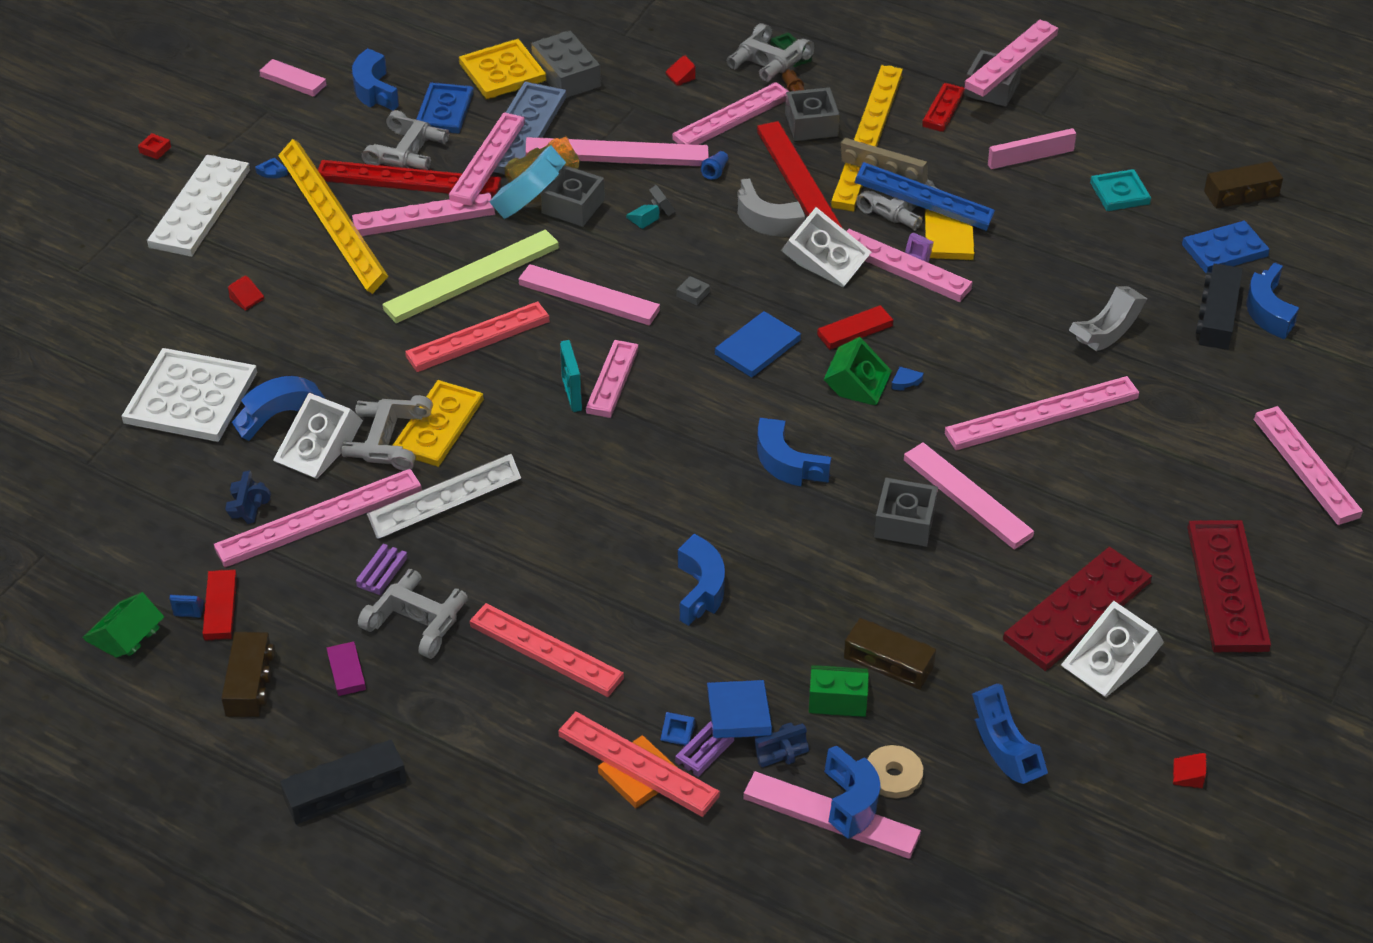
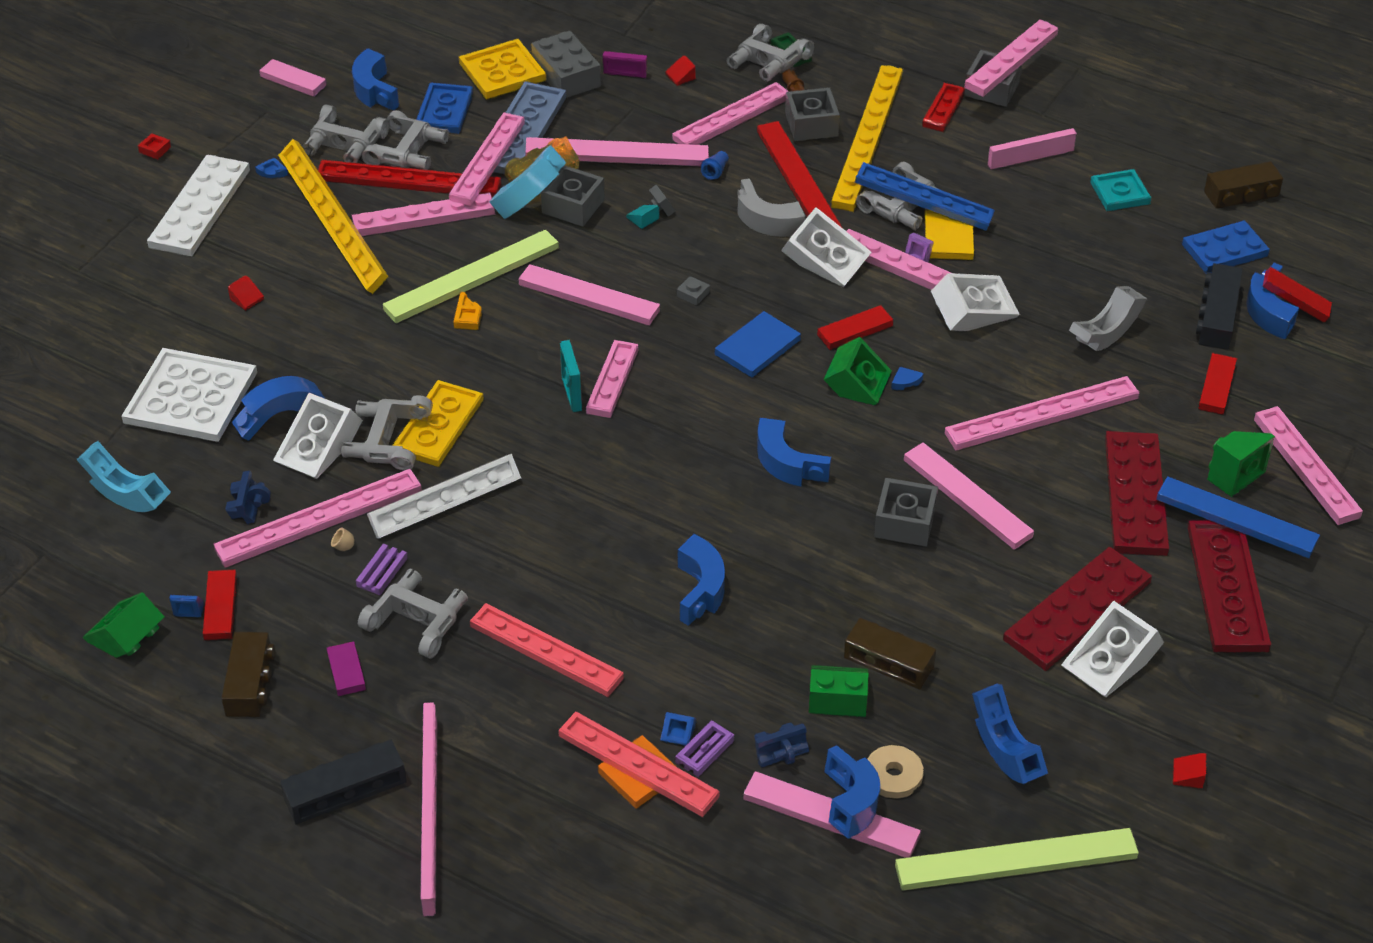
(120, 485): none -> medium azure arch
(327, 133): none -> light grey connector
(342, 540): none -> tan hinge
(429, 801): none -> bright pink tile
(467, 313): none -> light orange tile
(477, 336): coral tile -> none
(624, 64): none -> magenta tile
(739, 709): blue tile -> none
(909, 167): dark tan plate -> none
(973, 301): none -> white slope
(1016, 859): none -> yellowish green tile
(1133, 484): none -> dark red plate
(1217, 383): none -> red tile
(1238, 517): none -> blue tile
(1239, 460): none -> green slope
(1297, 294): none -> red tile

